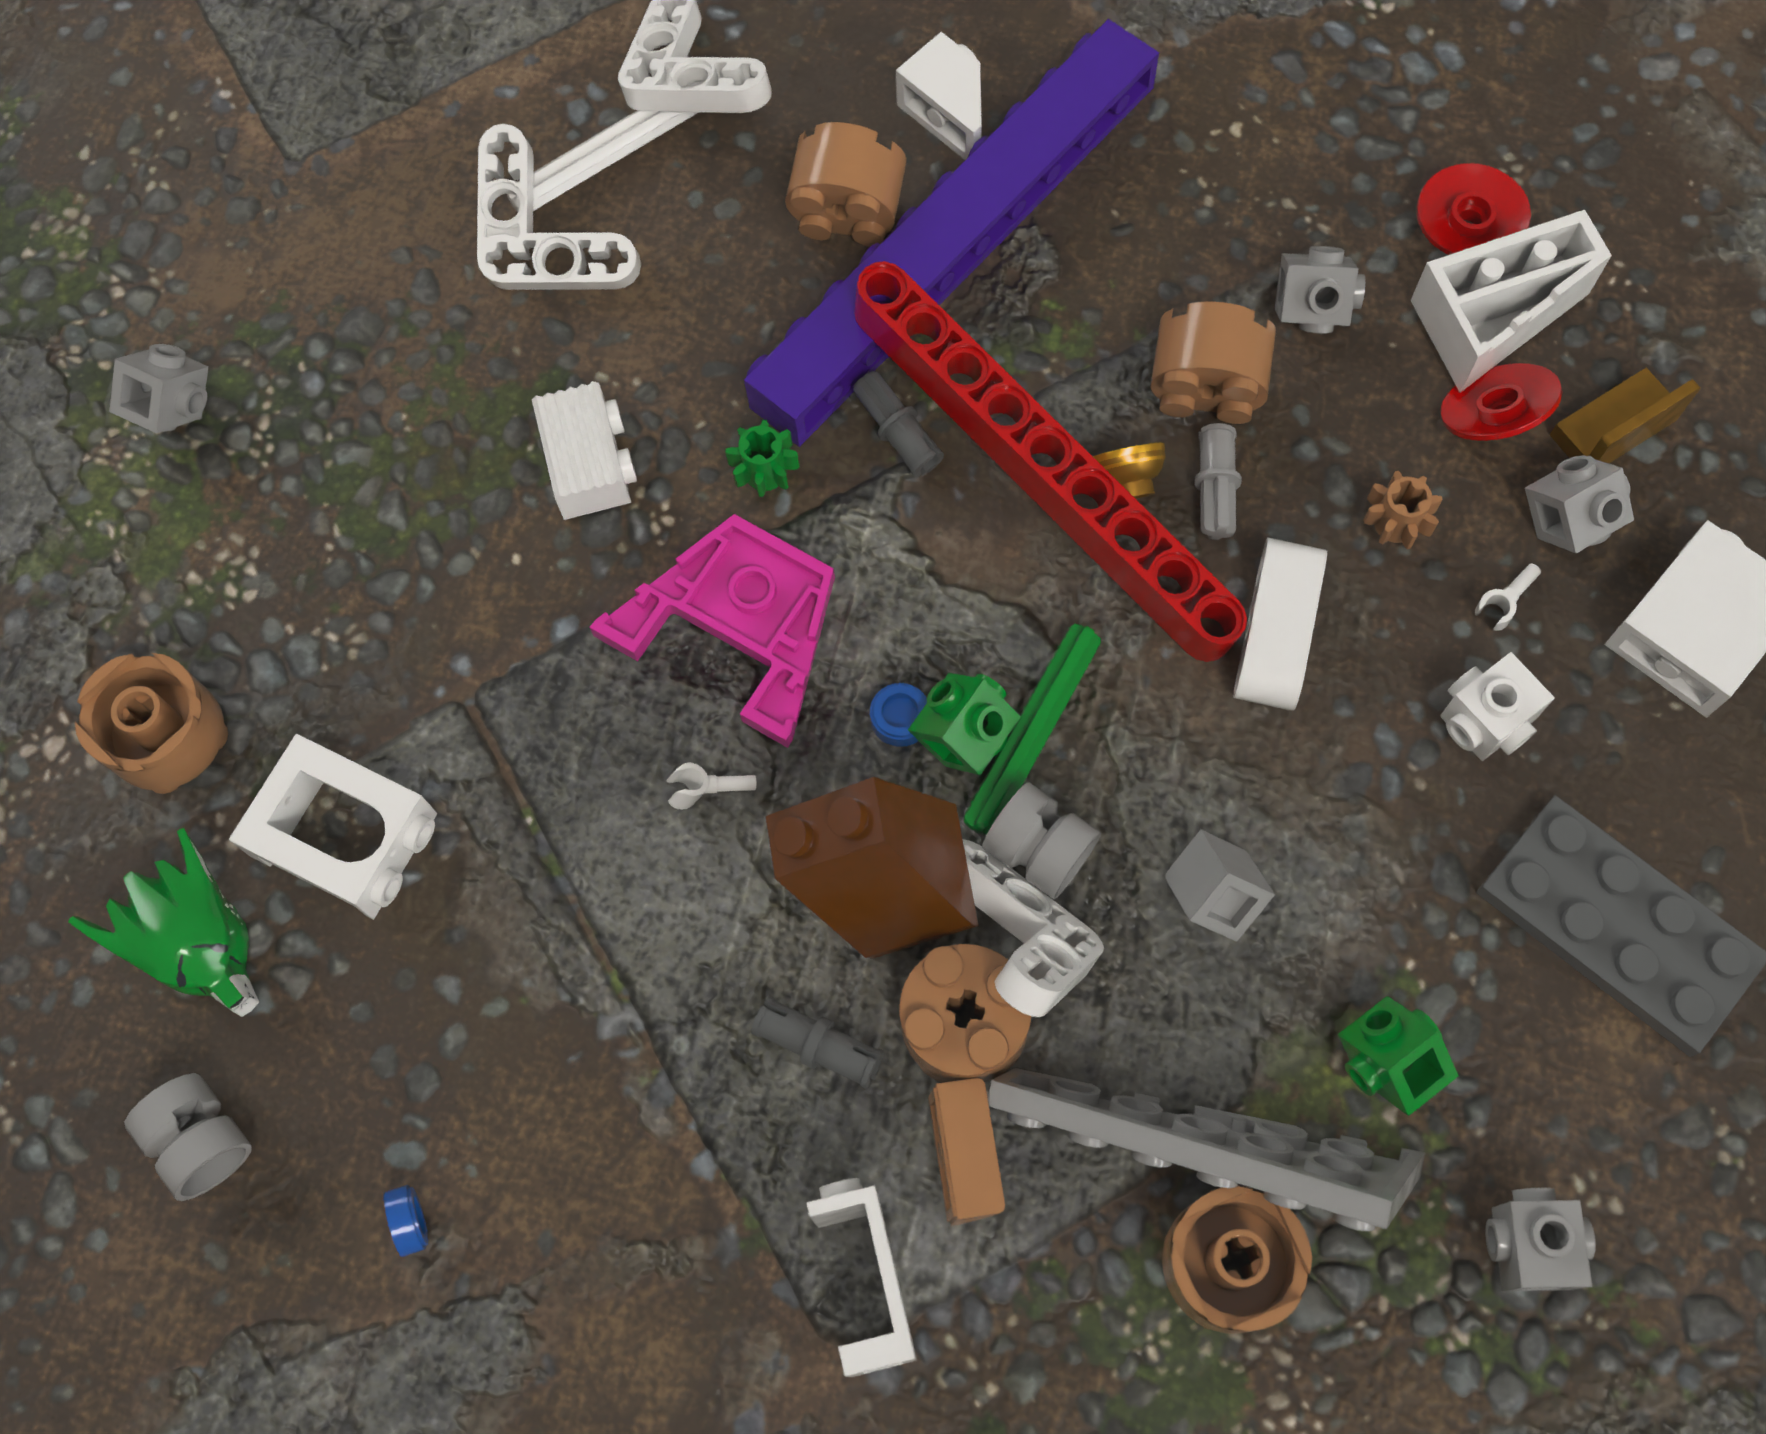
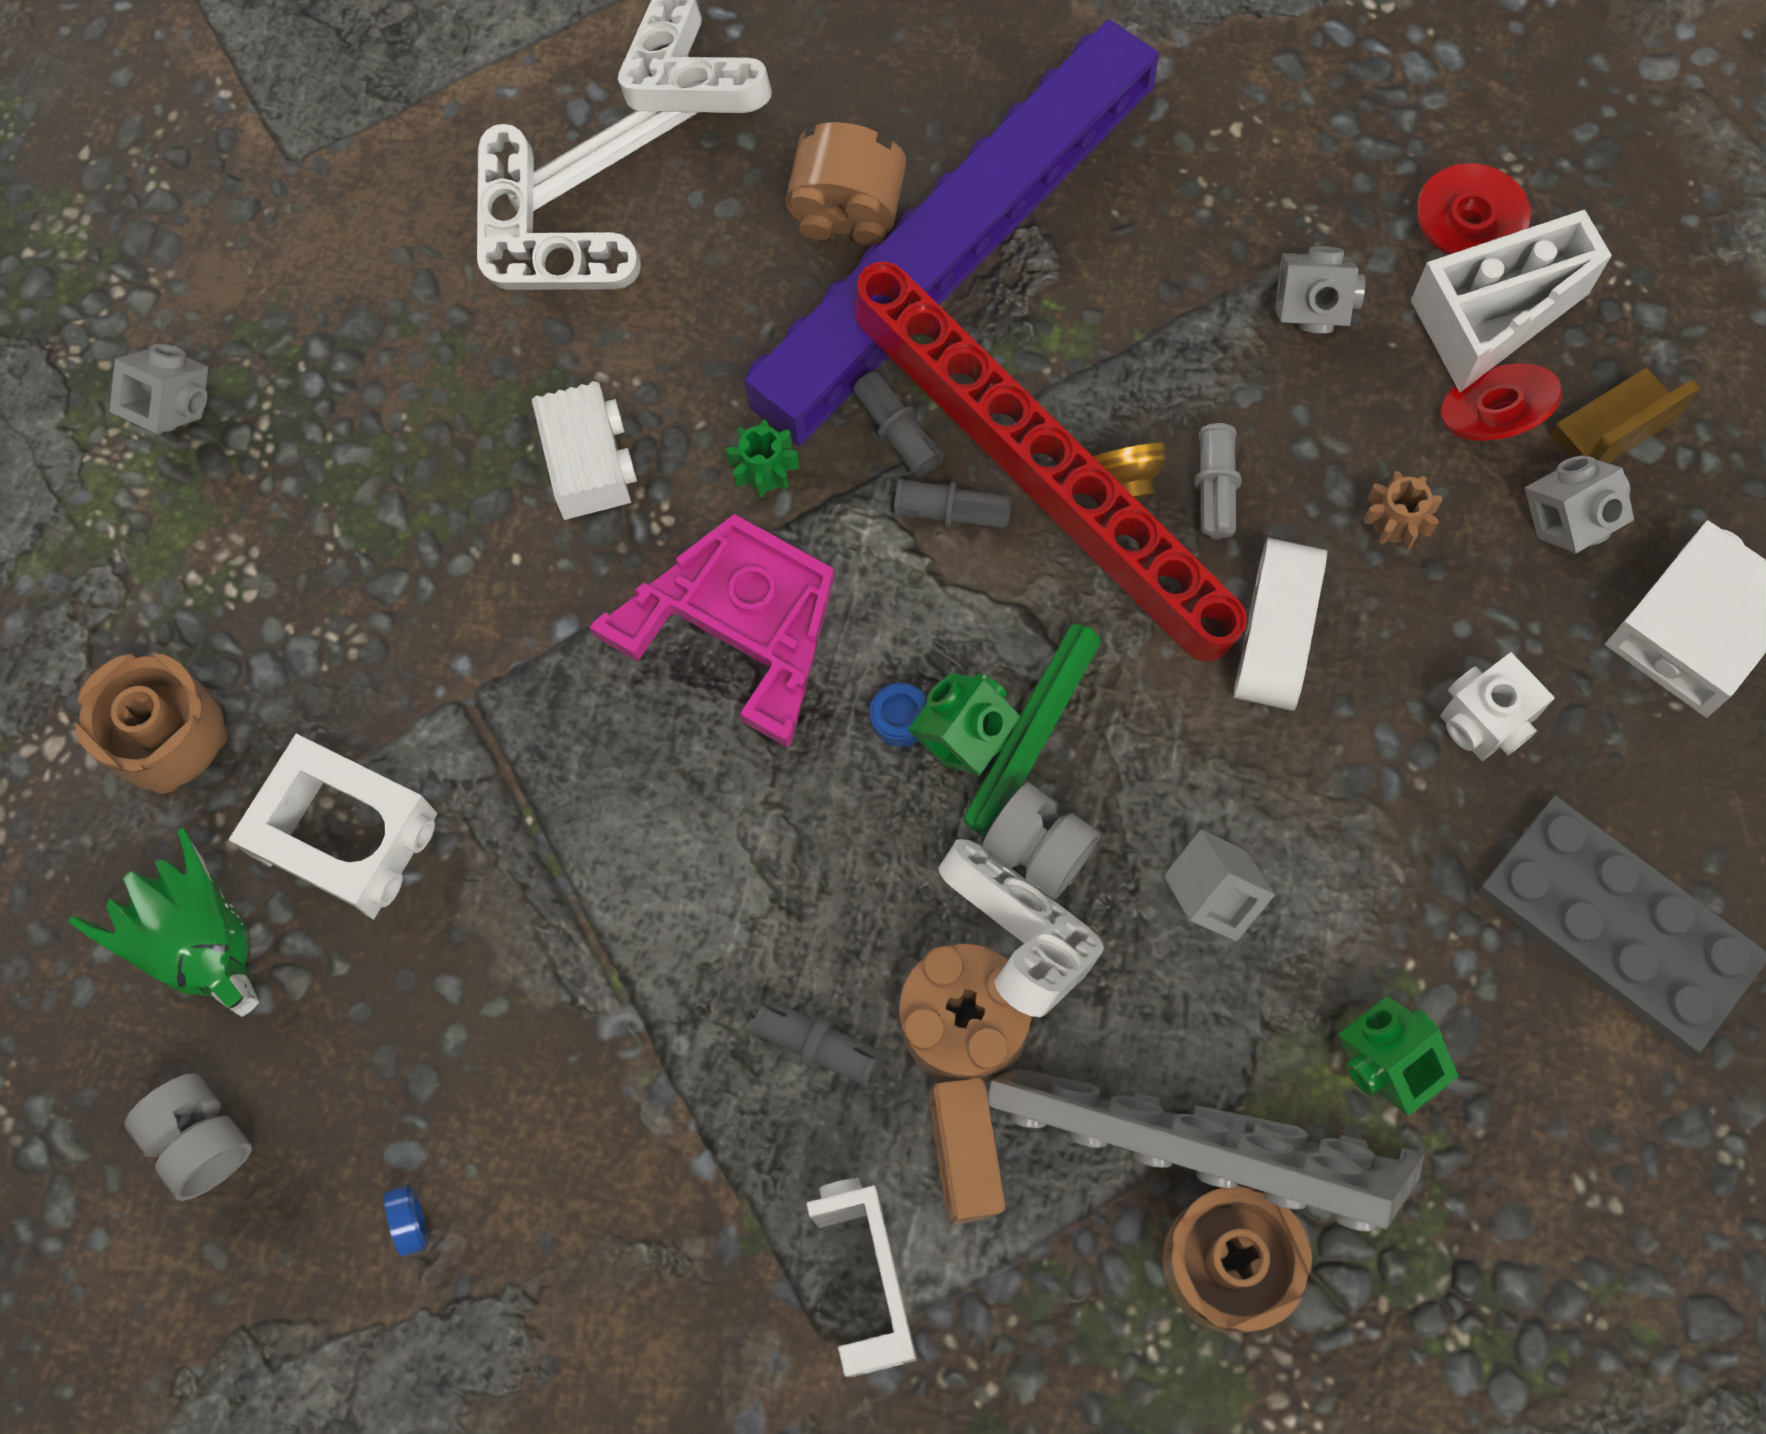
(700, 783): white hand -> none
(876, 865): reddish brown slope -> none
(943, 92): white slope -> none
(951, 504): none -> dark grey axle
(1213, 361): medium nougat brick -> none
(1509, 595): white hand -> none
(1540, 1242): light grey brick -> none

